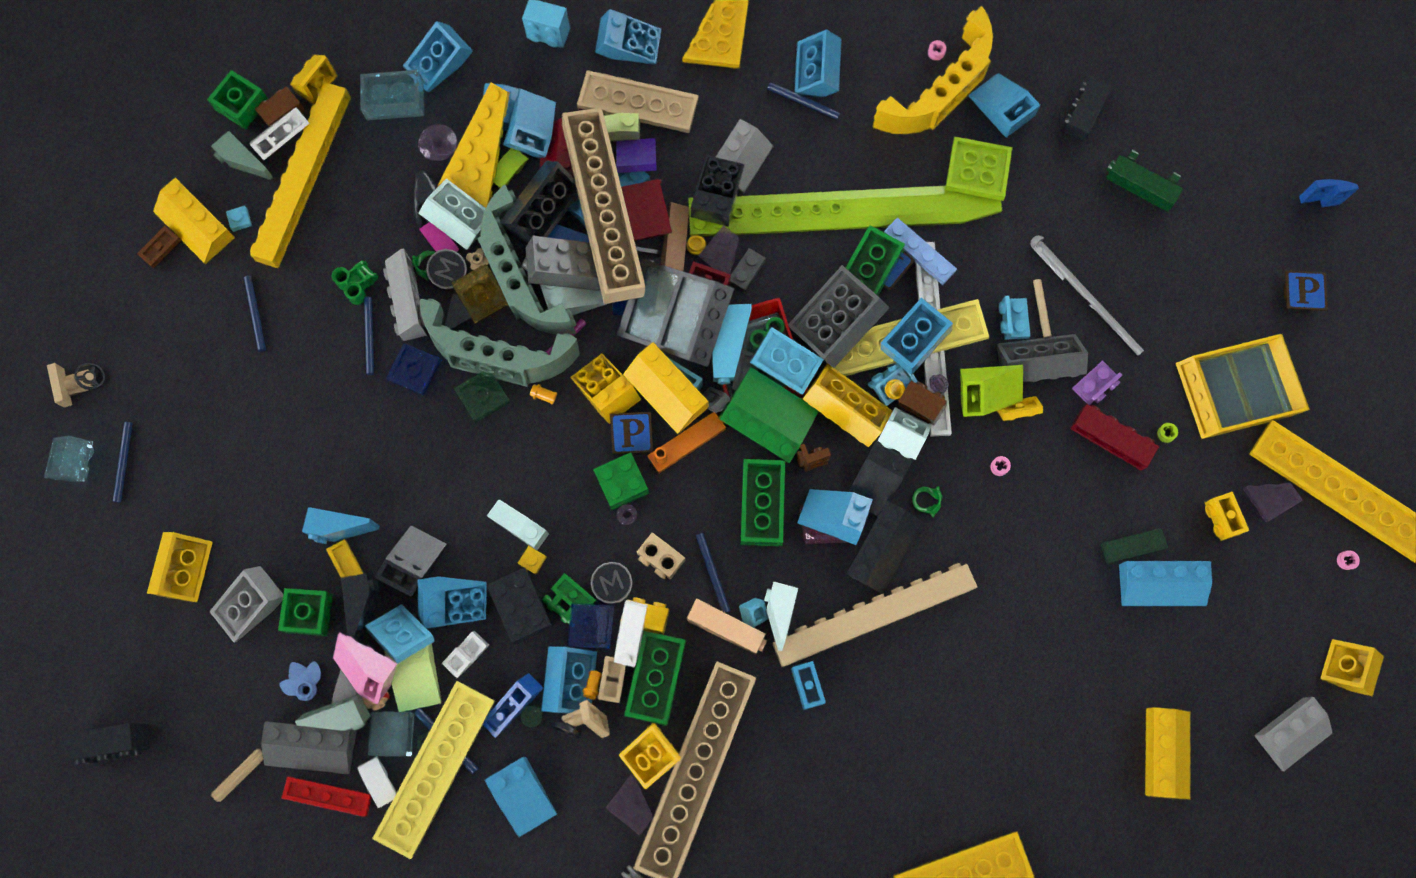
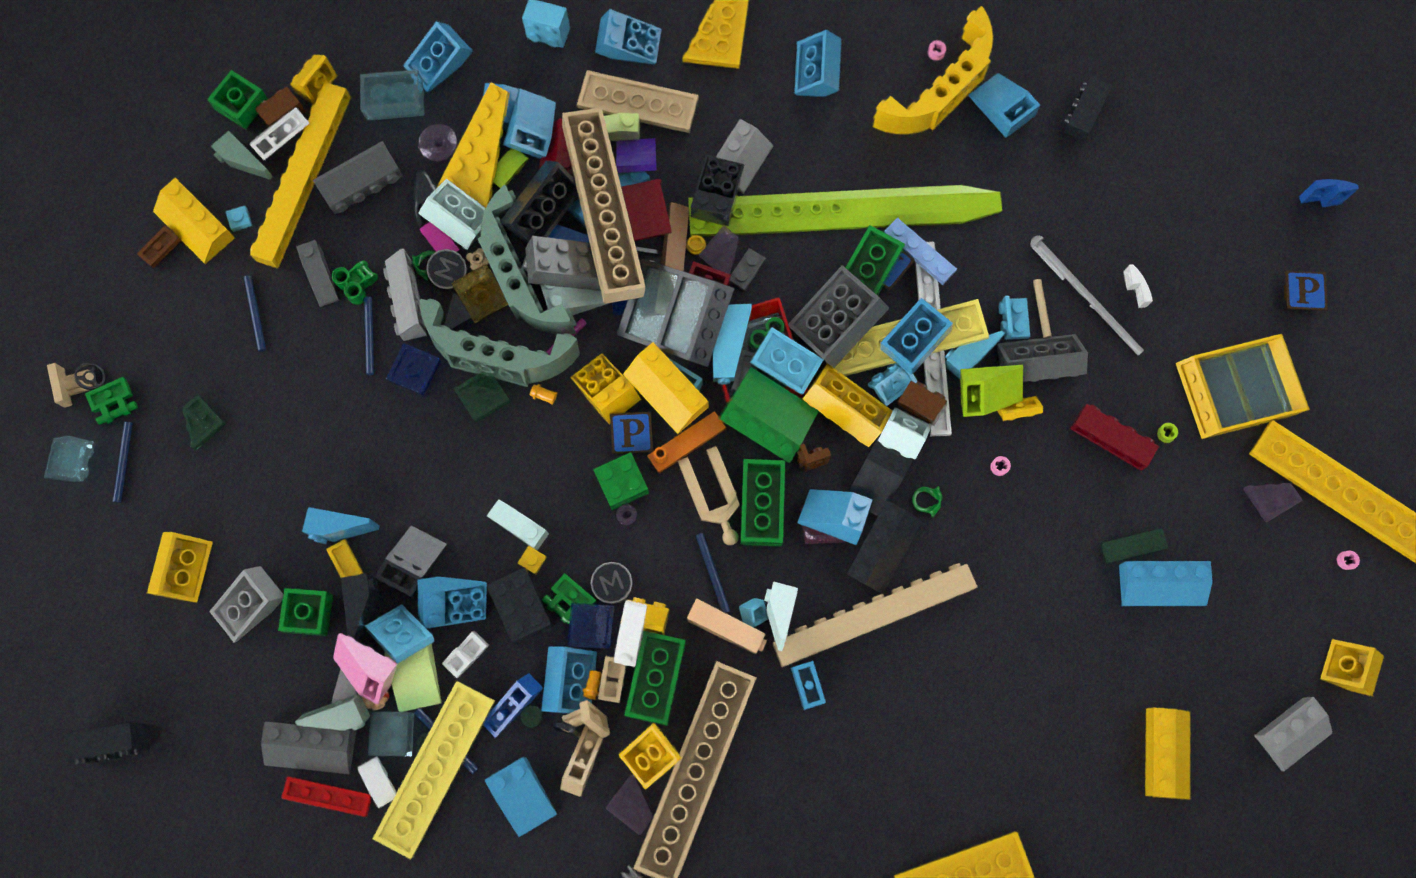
(108, 395): none -> green plate
(201, 421): none -> clear green wing
(238, 775): tan axle -> none
(300, 678): medium blue plate -> none
(317, 272): none -> dark grey slope
(358, 178): none -> dark grey slope
(581, 762): none -> tan slope
(664, 552): tan brick -> none
(716, 399): dark grey plate -> none
(722, 514): none -> tan piece
(804, 101): dark blue bar -> none
(894, 389): yellow plate -> none
(938, 383): clear purple plate -> none
(971, 354): none -> medium azure slope
(978, 168): lime plate -> none
(1096, 382): medium lavender bracket -> none
(1136, 281): none -> white slope
(1144, 182): dark green brick -> none
(1226, 516): yellow brick -> none

